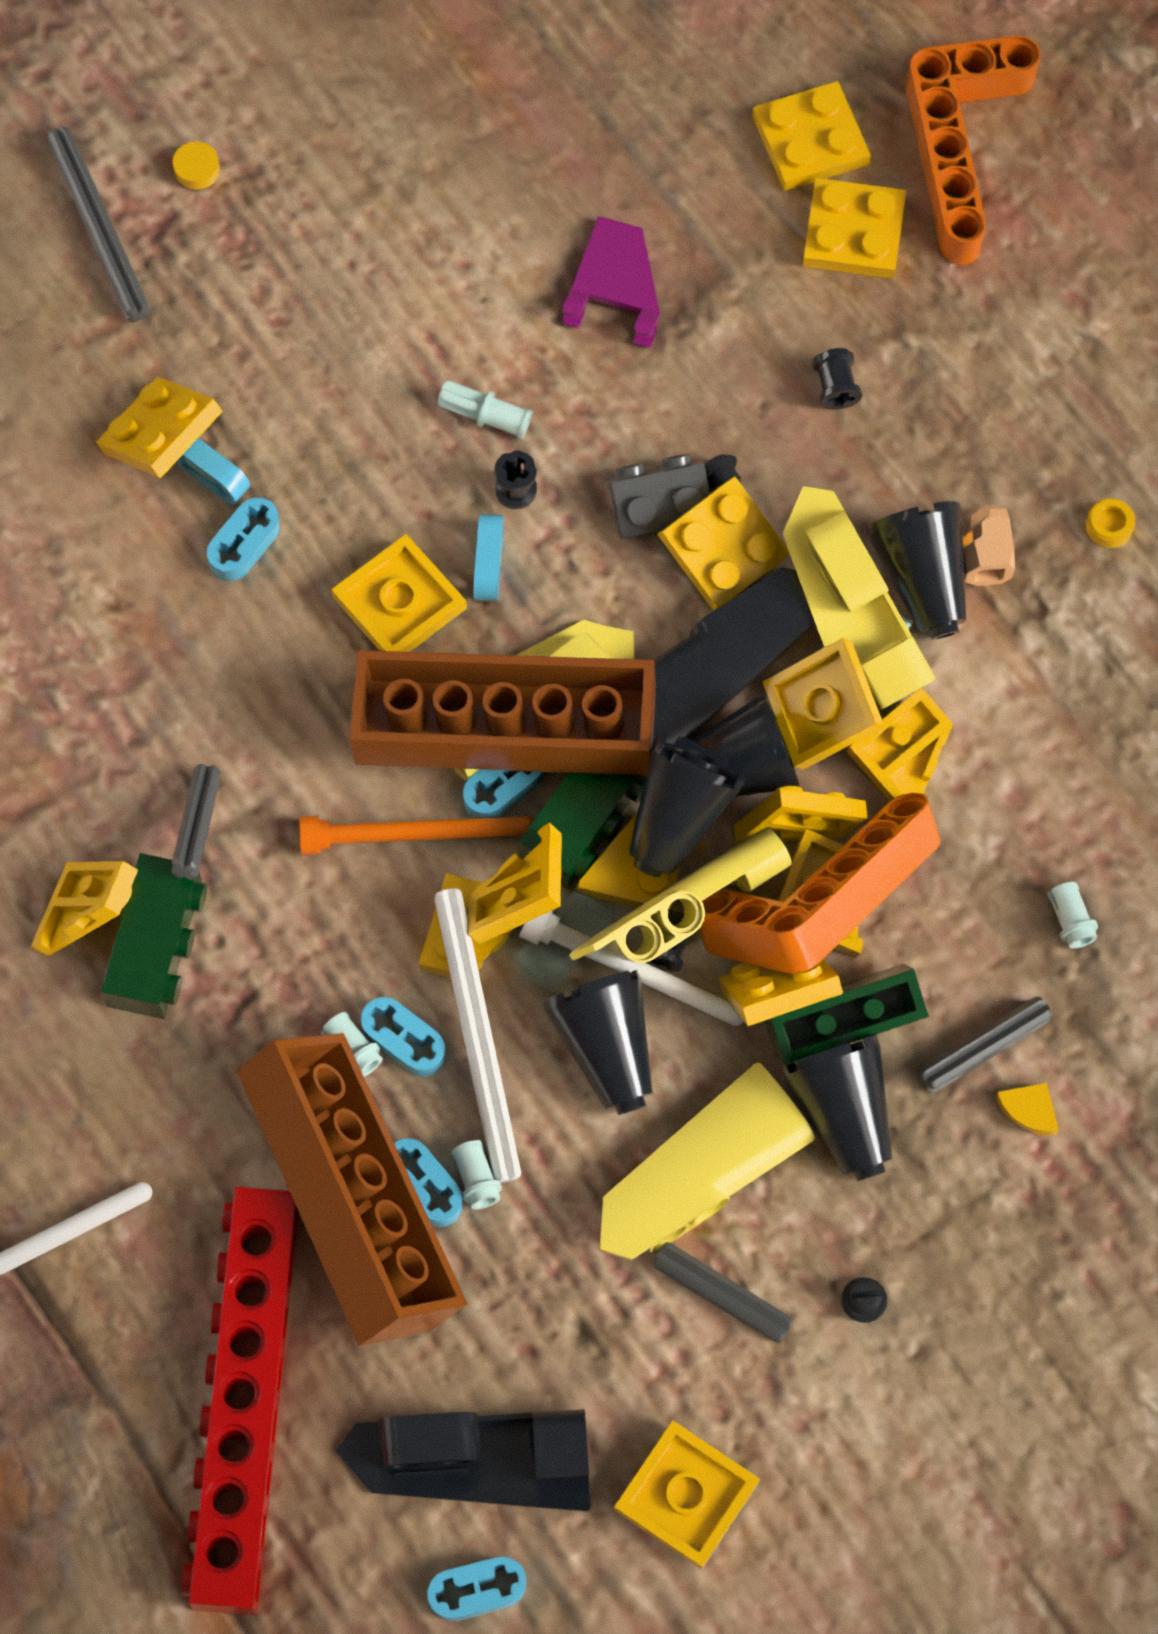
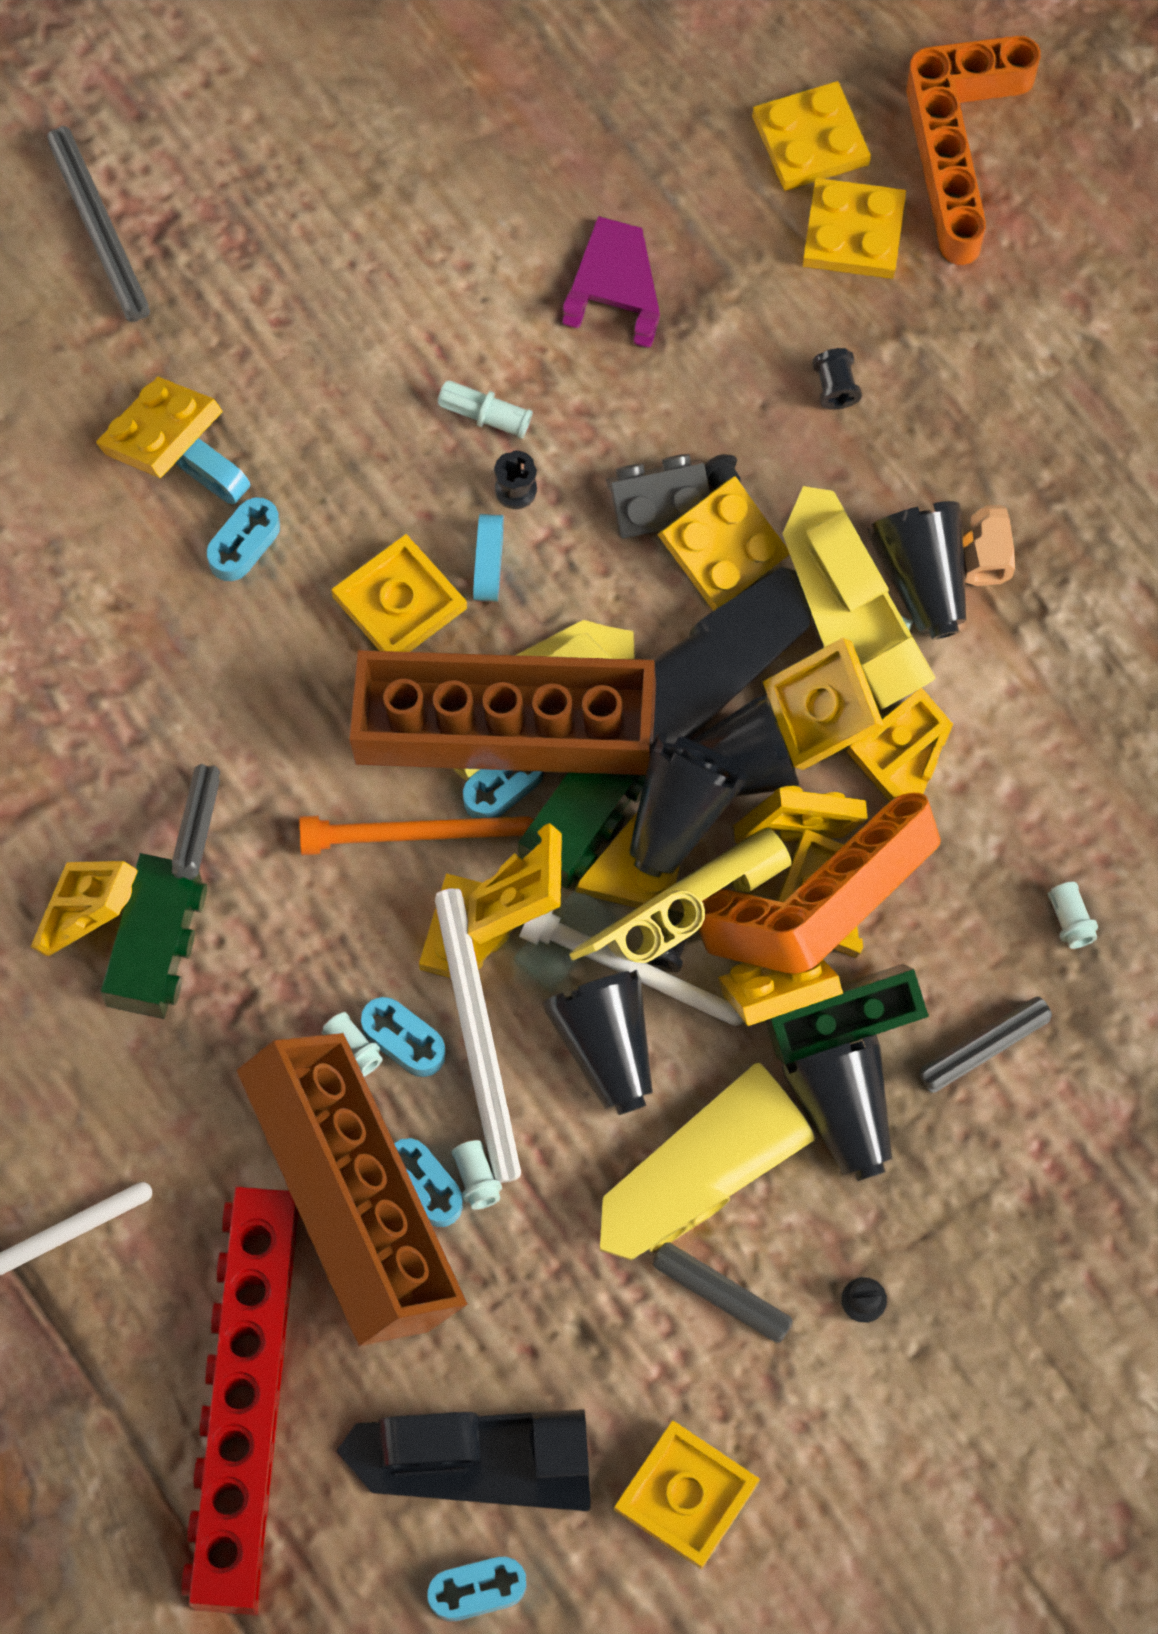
(196, 165): yellow tile -> none
(1030, 1108): yellow tile -> none
(1110, 523): yellow tile -> none

